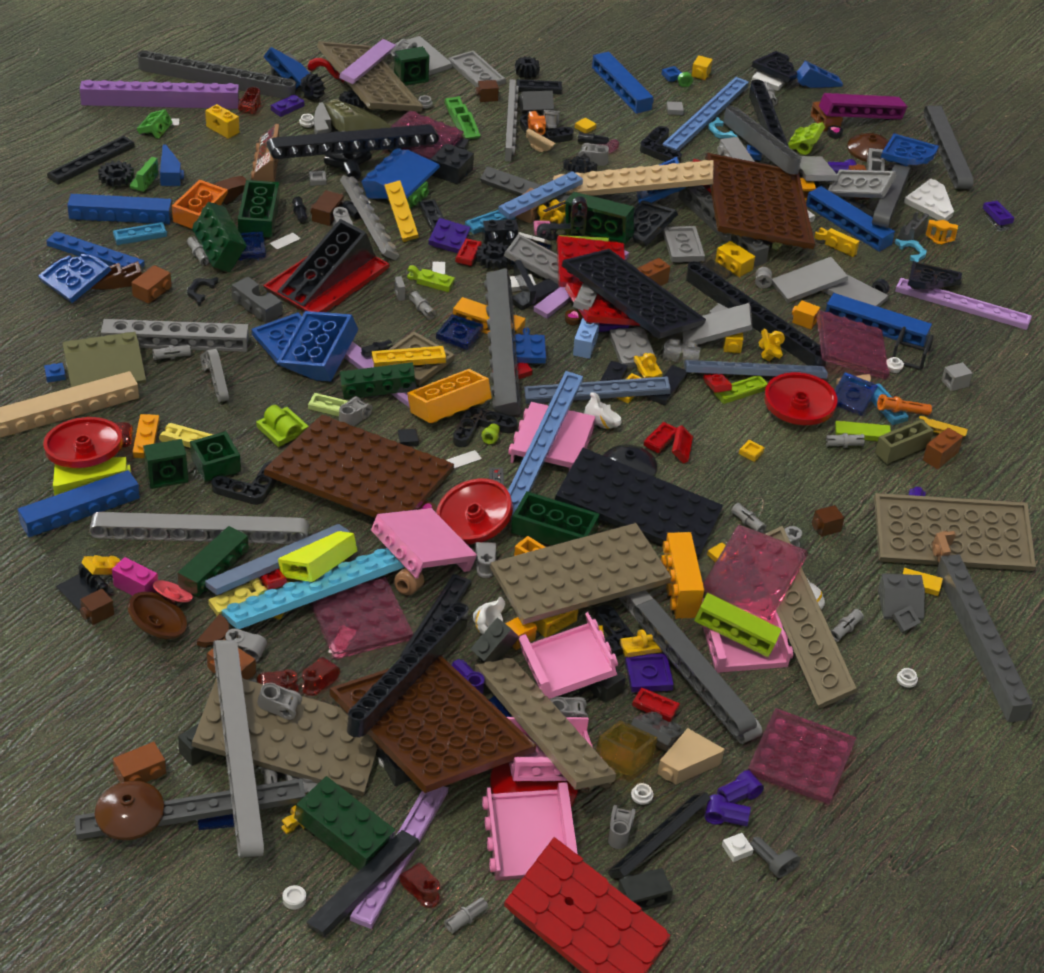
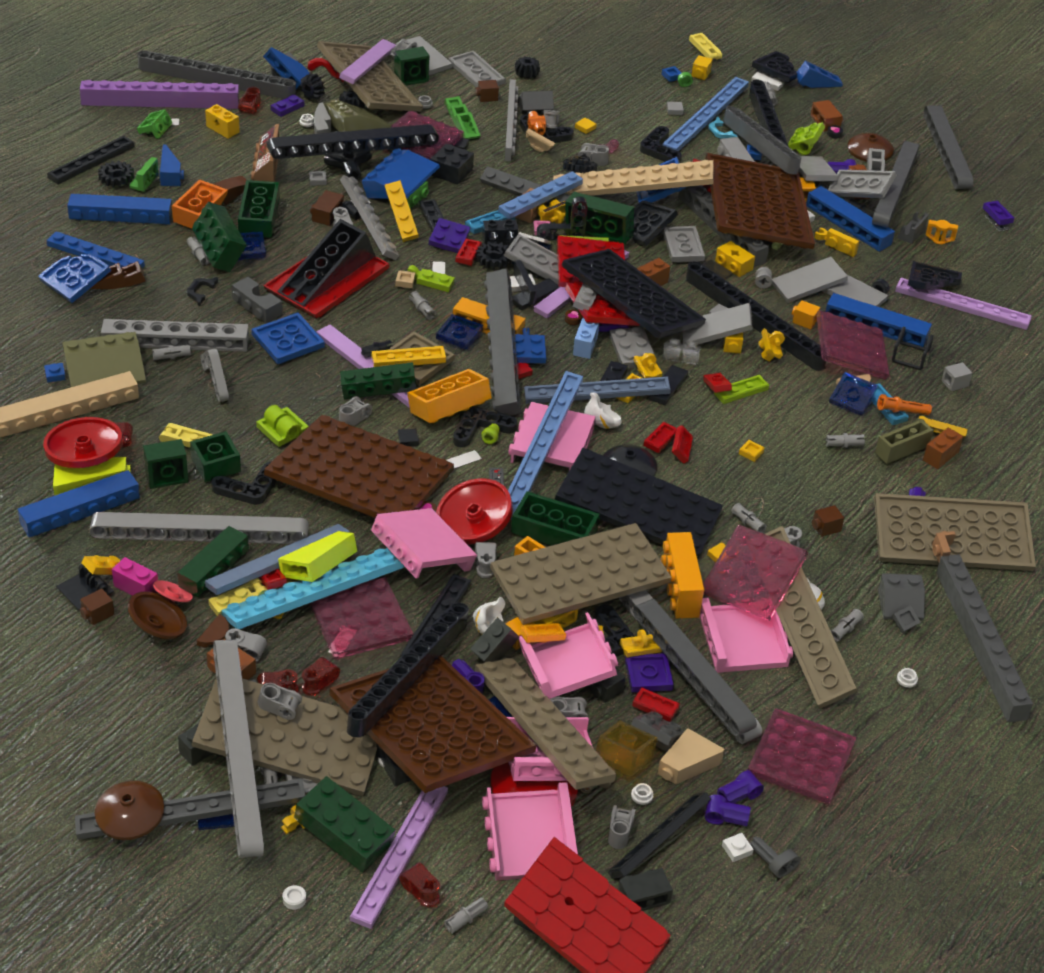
(139, 233): dark azure tile -> none
(140, 764): dark orange brick -> none
(145, 434): light orange plate -> none
(151, 284): dark orange brick -> none
(285, 240): white sticker -> none
(299, 209): black axle -> none
(319, 344): blue slope -> none
(325, 404): yellowish green tile -> none
(362, 883): black tile -> none
(399, 288): light grey tile -> none
(405, 279): none -> tan plate
(407, 583): medium nougat head -> none
(539, 85): black tile -> none
(542, 632): none -> light orange plate
(592, 138): black axle -> none
(622, 82): blue brick -> none
(705, 46): none -> light yellow plate
(737, 624): lime brick -> none
(751, 368): sand blue tile -> none
(800, 398): red dish -> none
(862, 106): magenta brick -> none
(870, 431): lime tile -> none
(895, 365): white plate -> none
(908, 151): blue plate -> none
(915, 244): medium azure helmet -> none
(931, 199): white plate -> none
(931, 583): yellow tile -> none

